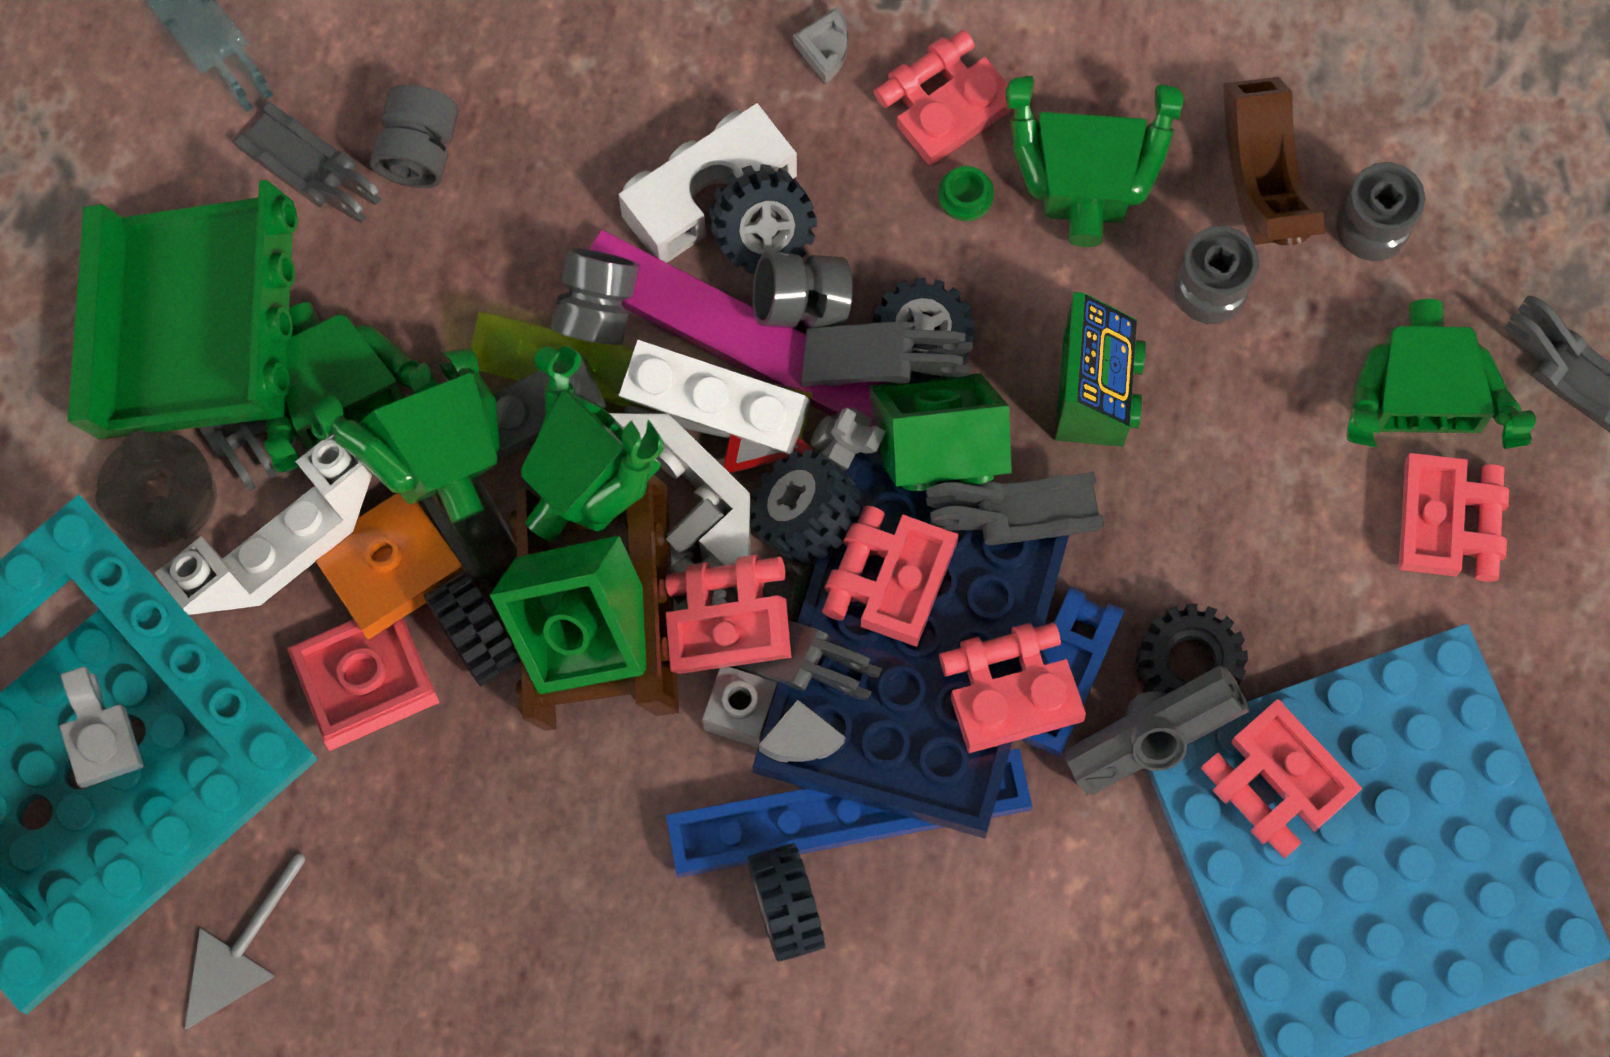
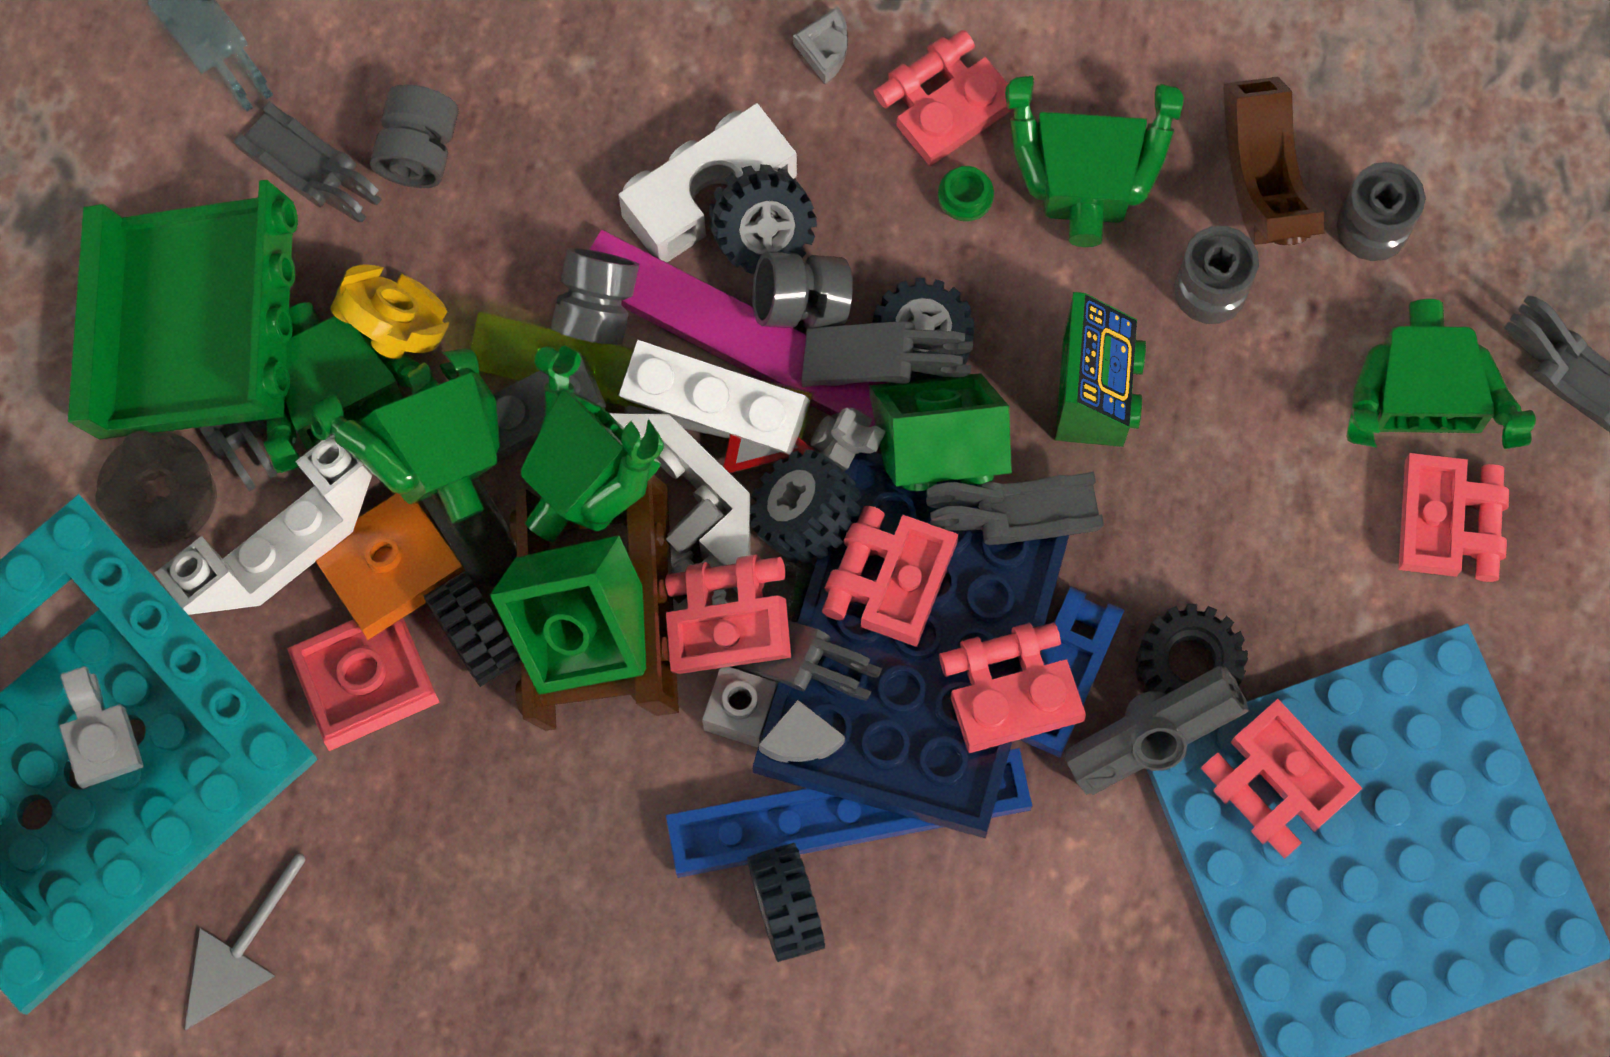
(391, 313): none -> yellow plate

